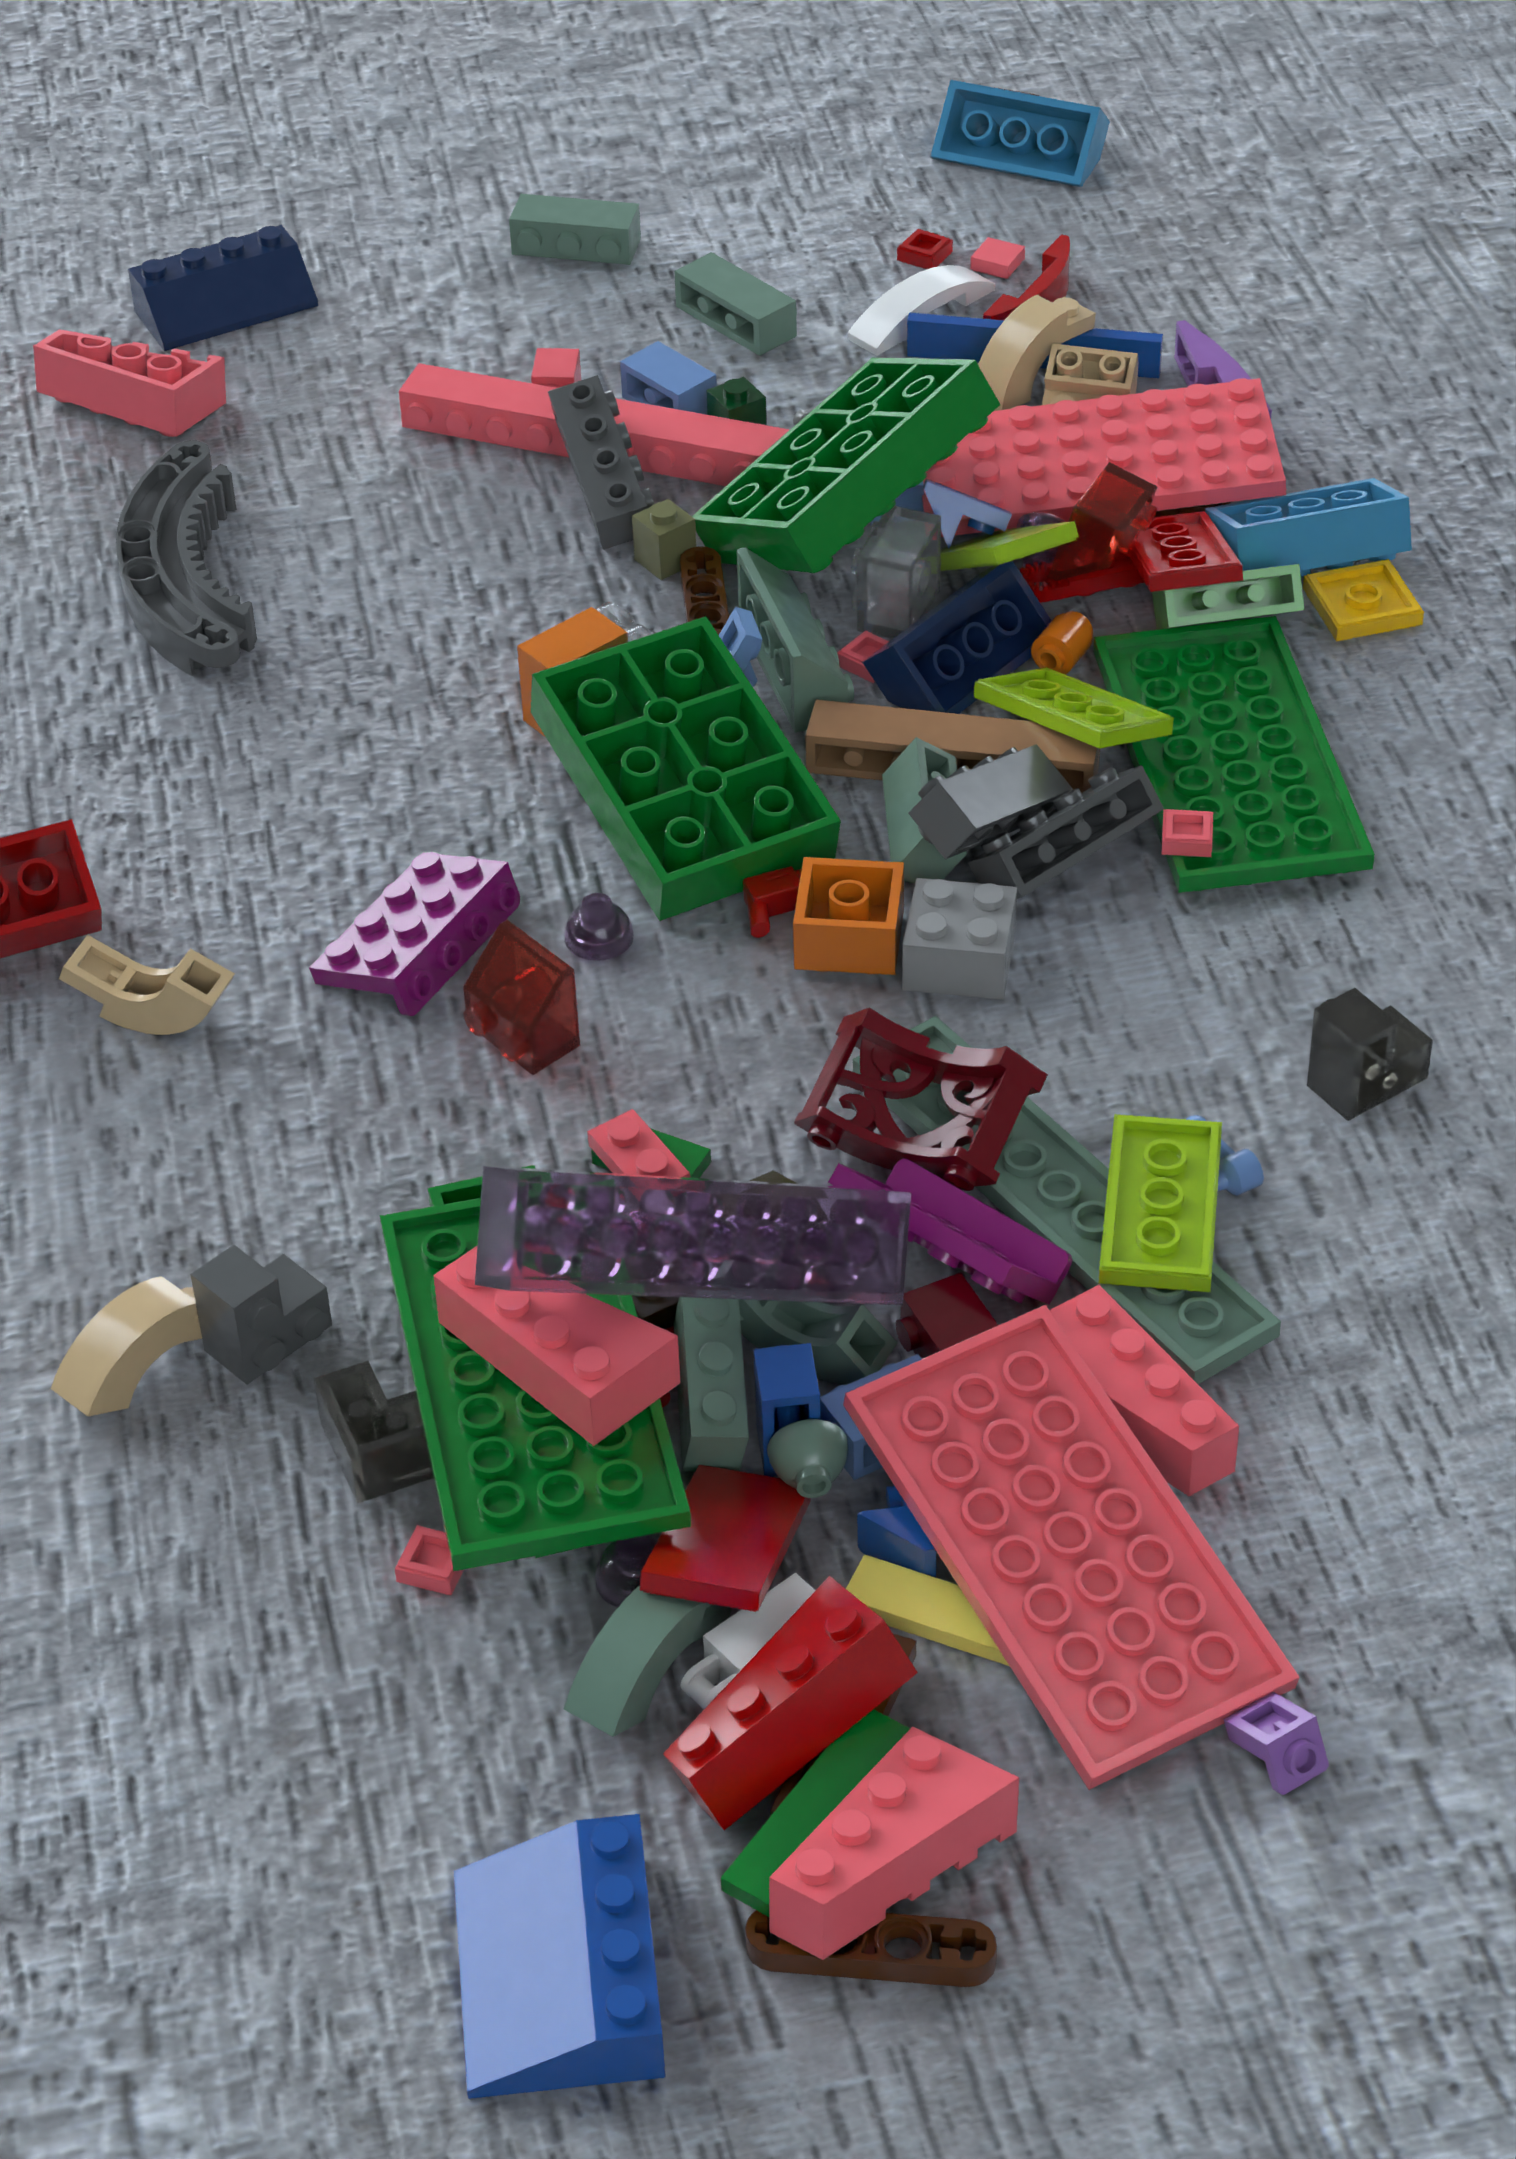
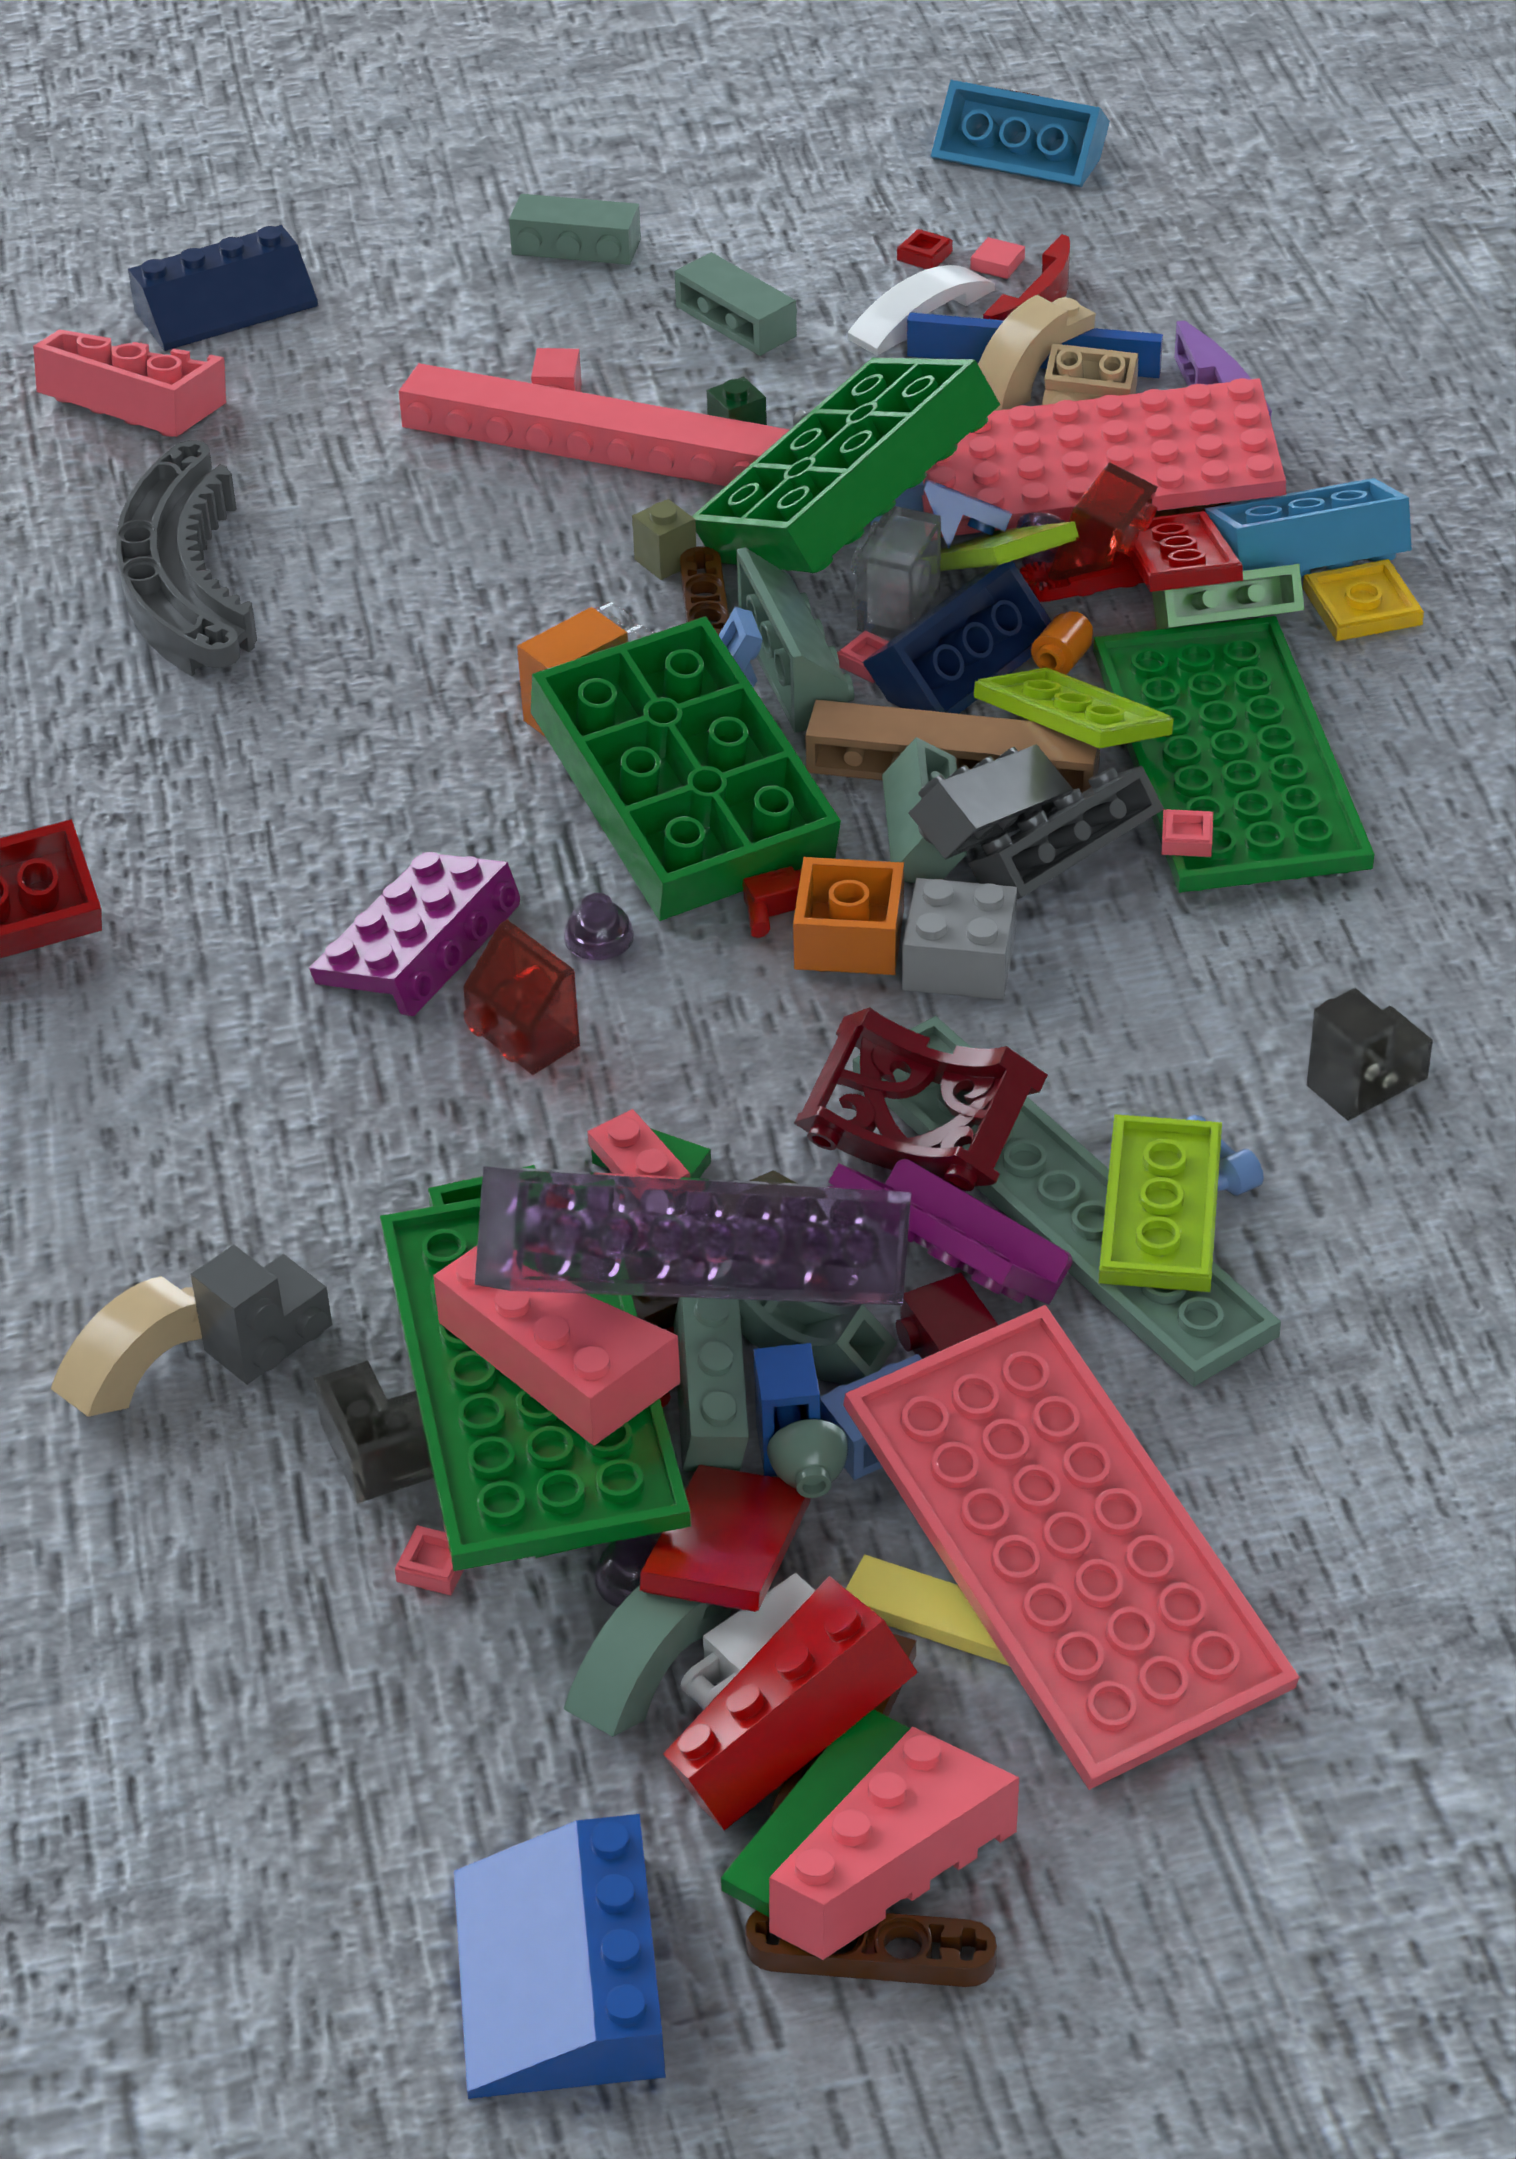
(146, 996): tan arch -> none
(600, 458): dark grey brick -> none
(666, 379): medium blue brick -> none
(895, 1536): blue slope -> none
(1164, 1407): coral wedge -> none
(1283, 1738): medium lavender bracket -> none

